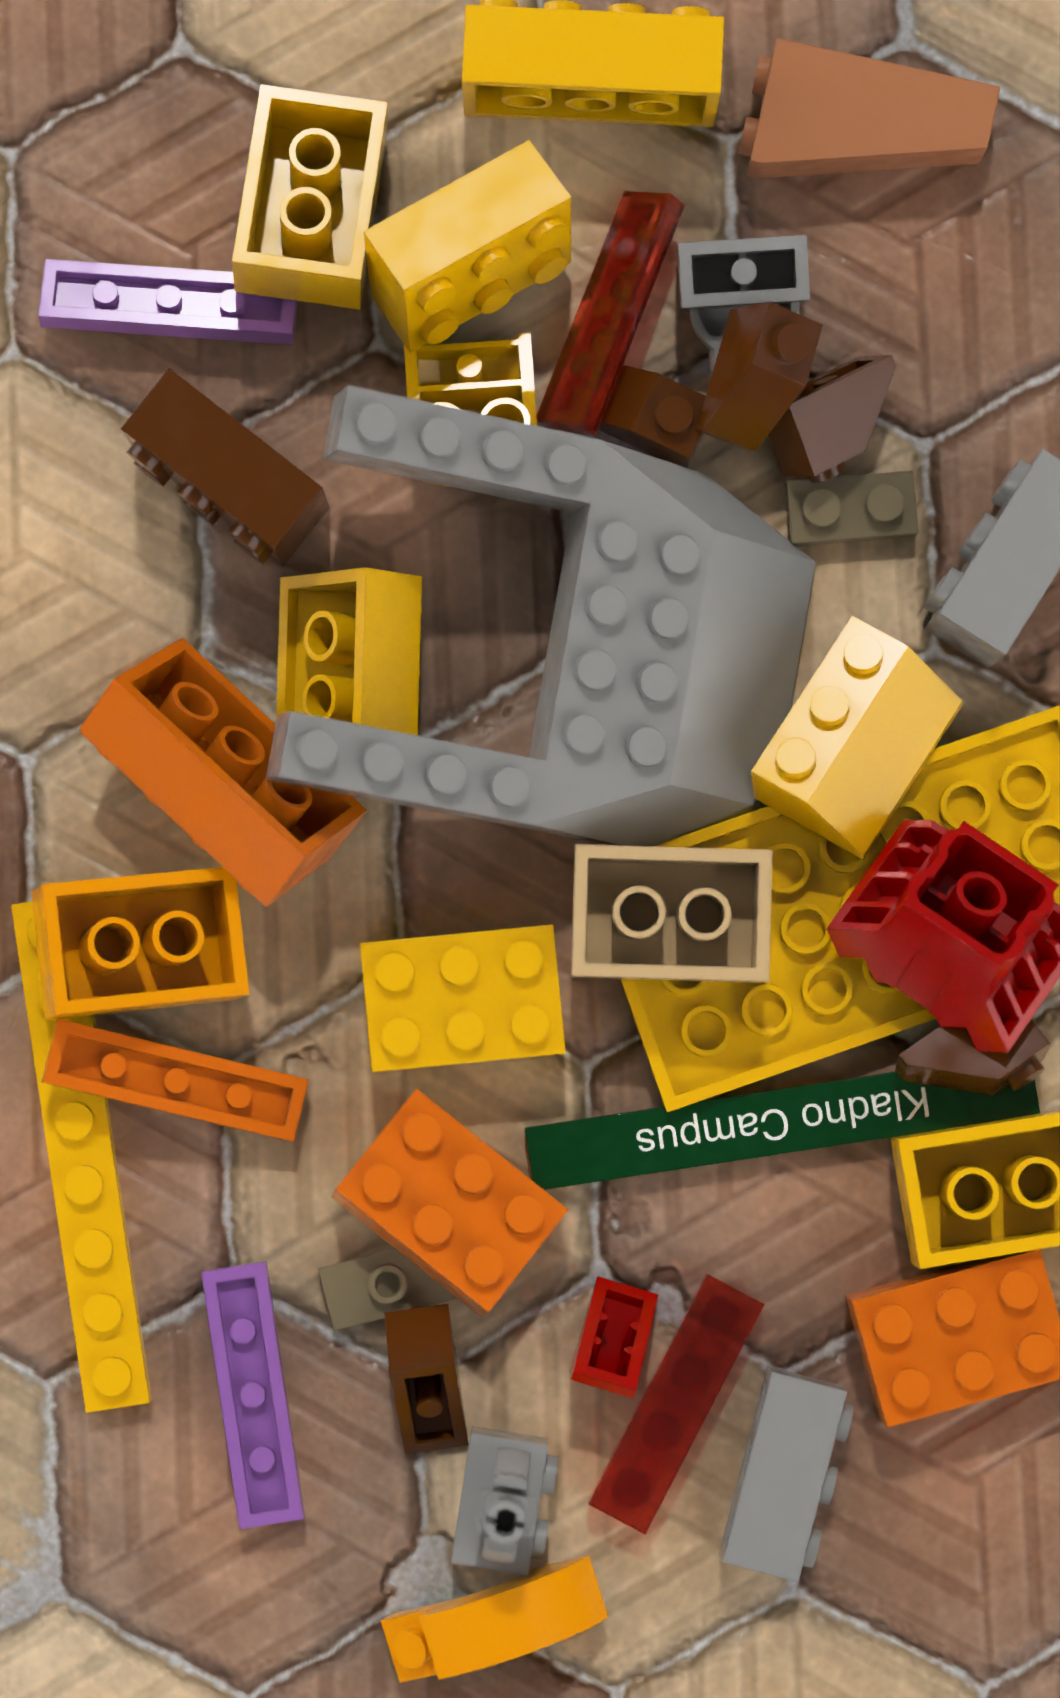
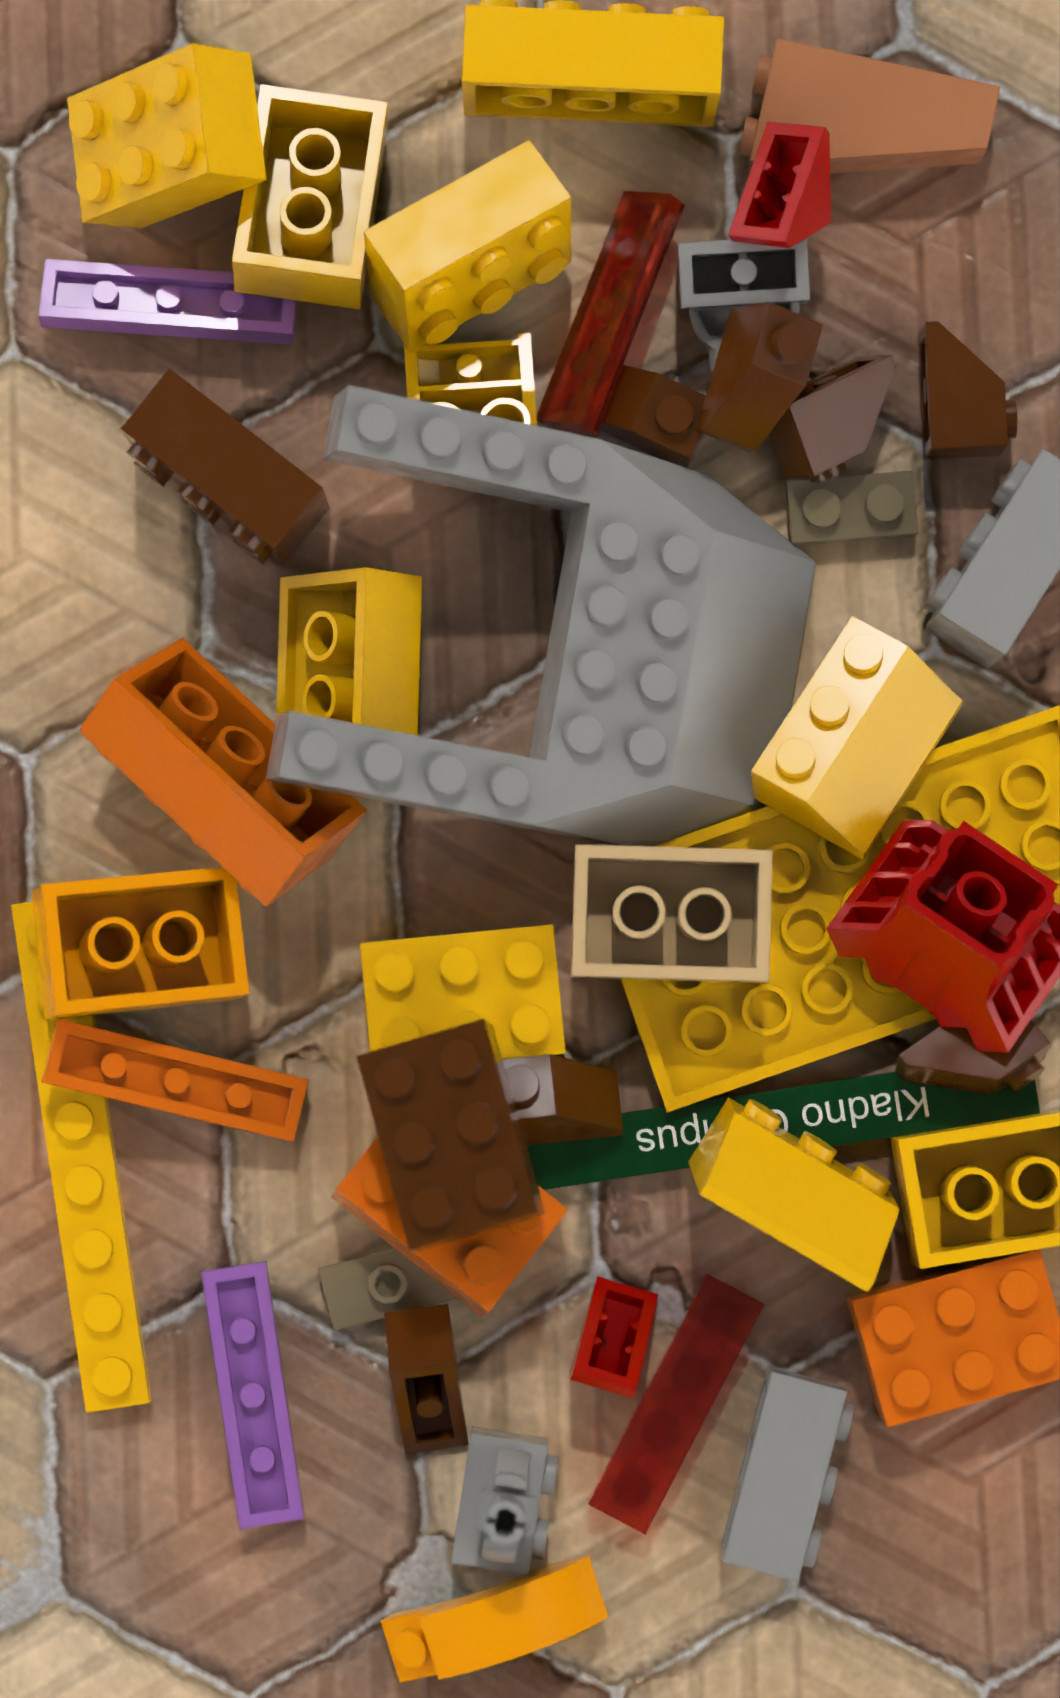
(166, 137): none -> yellow brick
(450, 1135): none -> reddish brown brick
(563, 1099): none -> reddish brown slope
(786, 187): none -> red slope
(796, 1191): none -> yellow slope
(961, 400): none -> reddish brown slope

